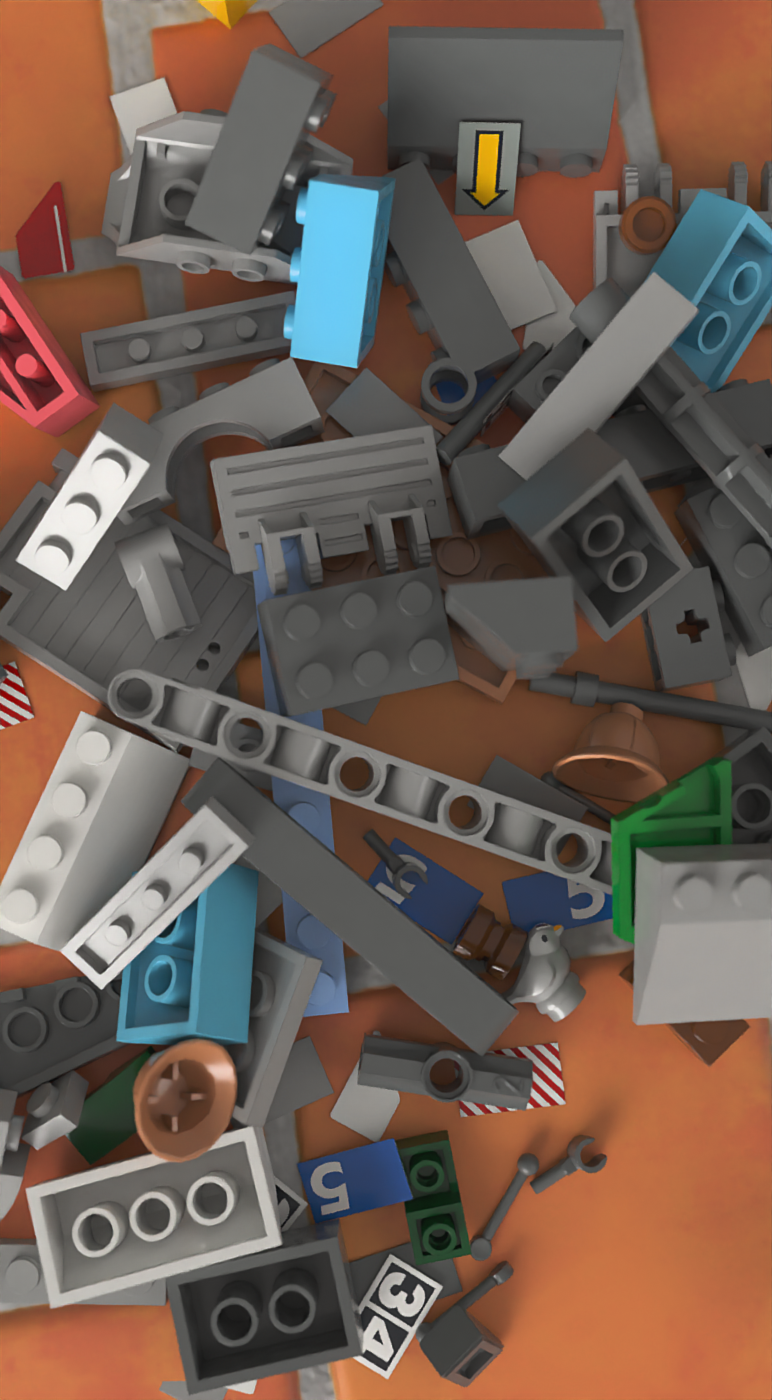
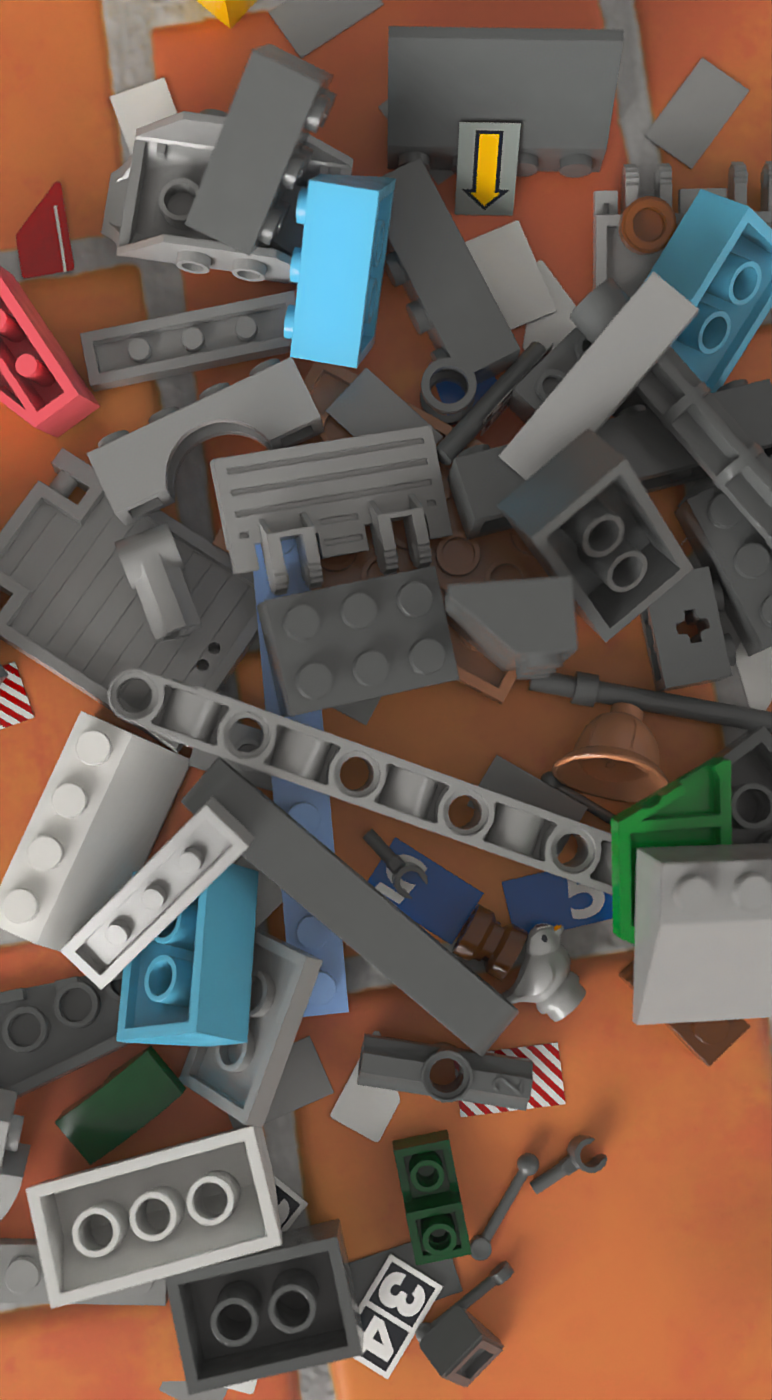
(54, 1109): light grey plate -> none
(90, 496): arch -> none
(185, 1099): nougat hat -> none
(354, 1181): blue sticker -> none
(696, 113): none -> light grey sticker

